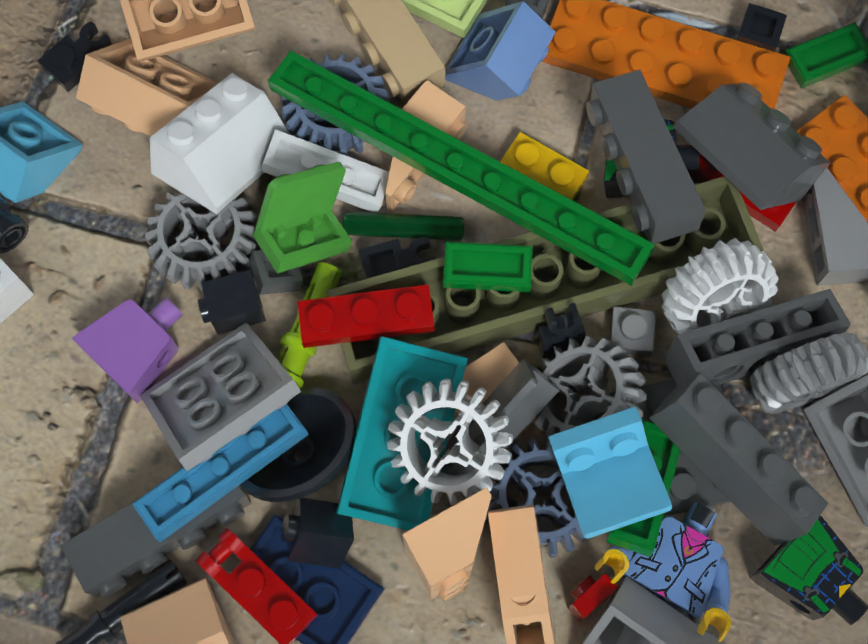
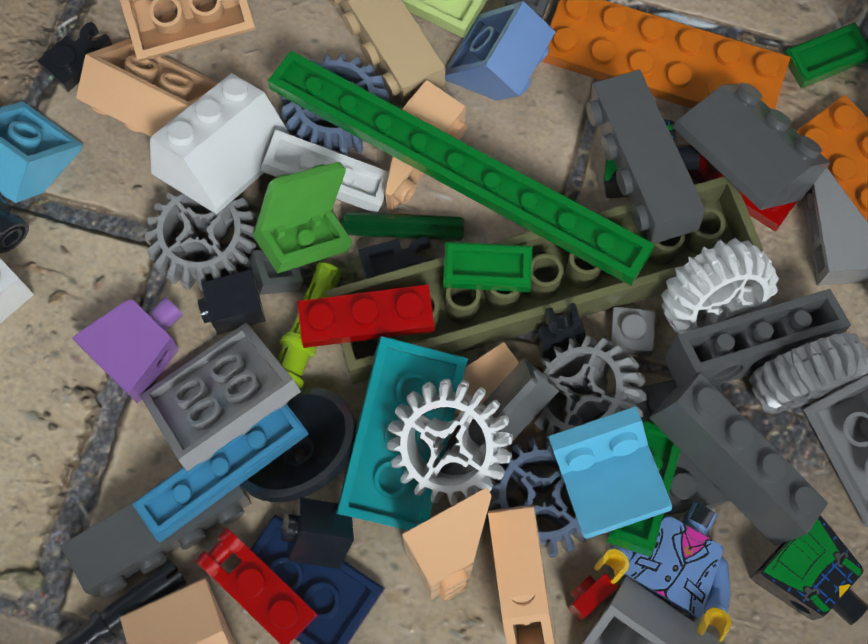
(545, 166): yellow plate -> none
(761, 27): black plate -> none

